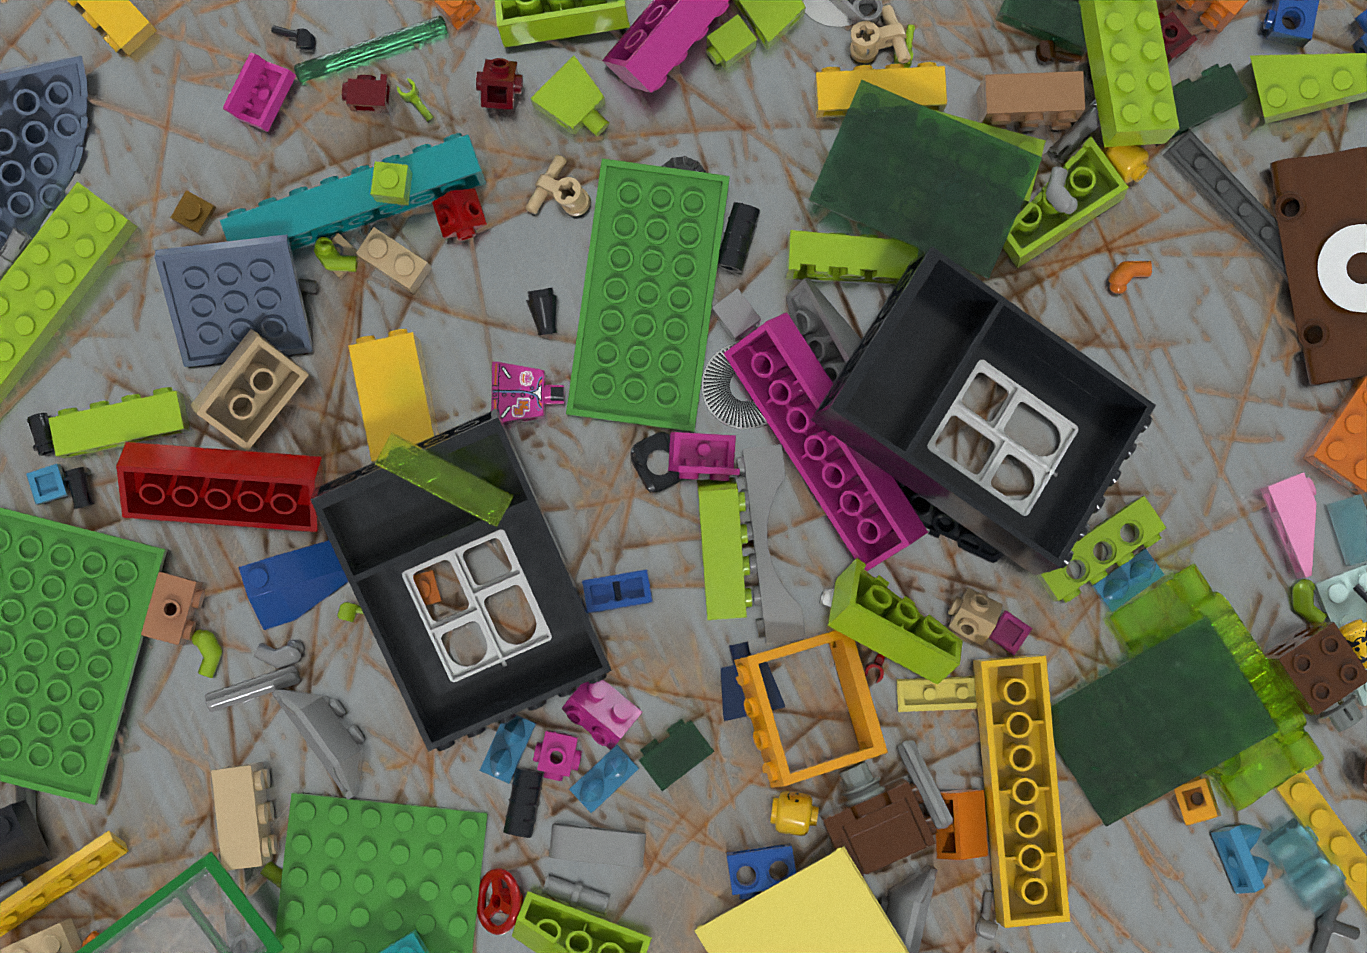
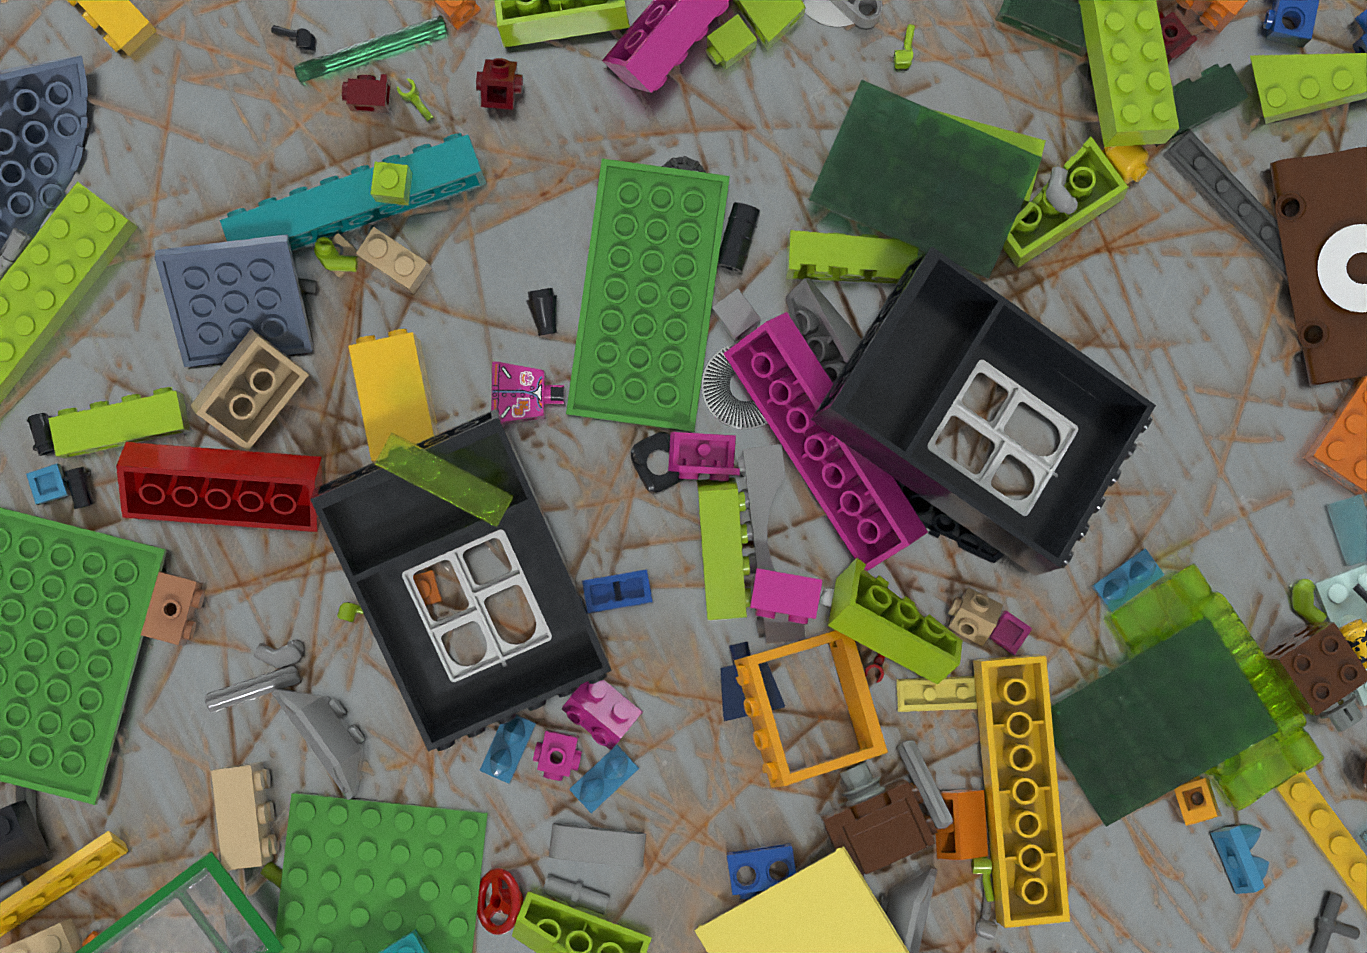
(193, 212): pearl gold plate -> none
(210, 650): lime arm -> none
(259, 92): dark pink bracket -> none
(292, 583): blue wedge -> none
(459, 214): red brick -> none
(523, 802): black axle -> none
(566, 191): tan piece -> none
(572, 99): lime torso -> none
(675, 754): clear green brick -> none
(785, 594): none -> dark pink brick
(793, 813): yellow head -> none
(878, 38): tan piece -> none
(918, 84): yellow brick -> none
(984, 866): none -> lime hand
(1031, 100): medium nougat brick -> none
(1047, 53): reddish brown hand -> none
(1076, 134): light grey pin -> none
(1125, 272): orange arm -> none
(1146, 526): lime brick -> none
(1294, 516): bright pink slope -> none
(1311, 877): clear light blue brick -> none

